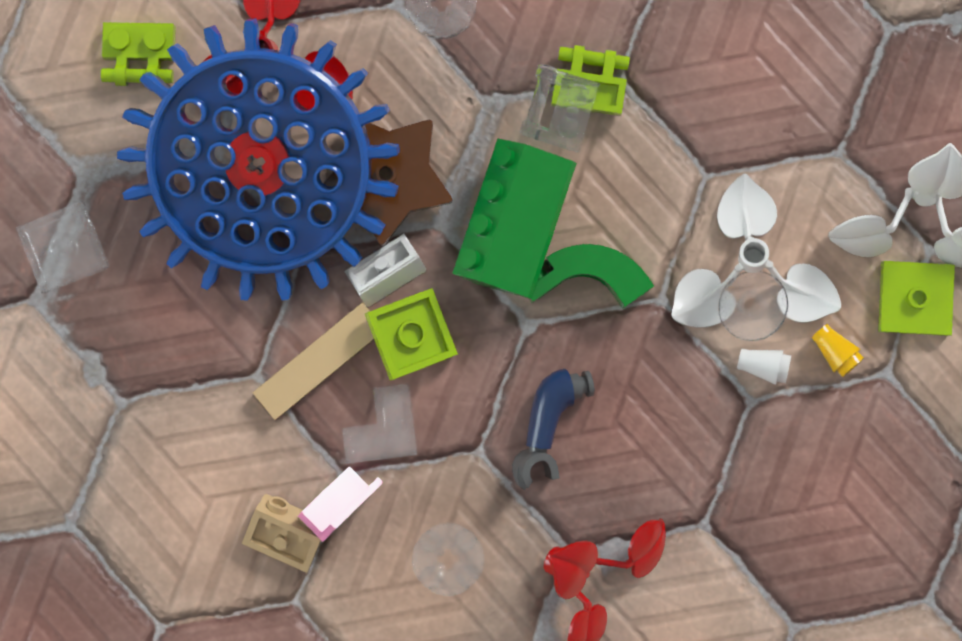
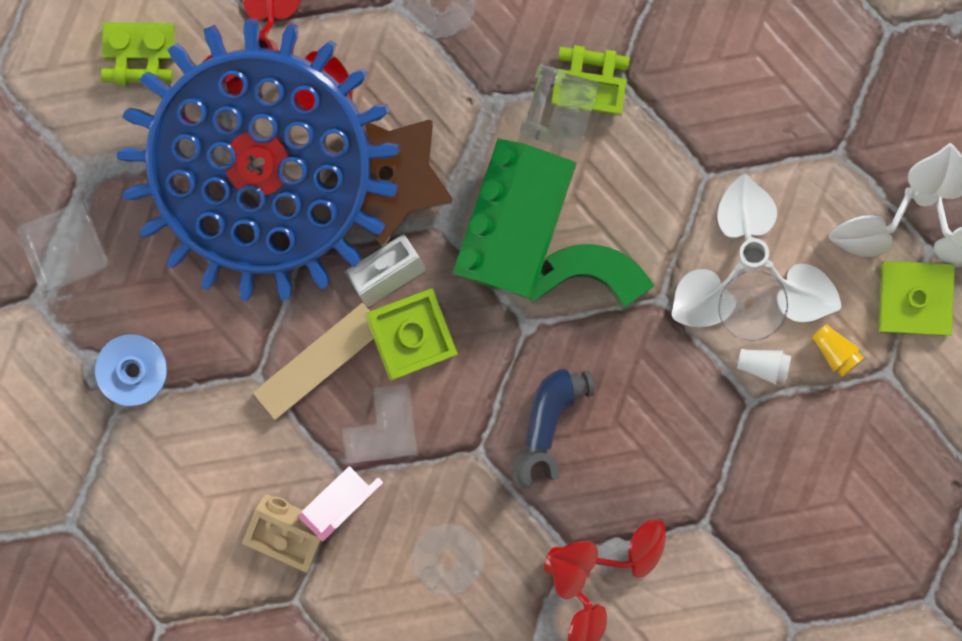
(113, 365): none -> light blue dish

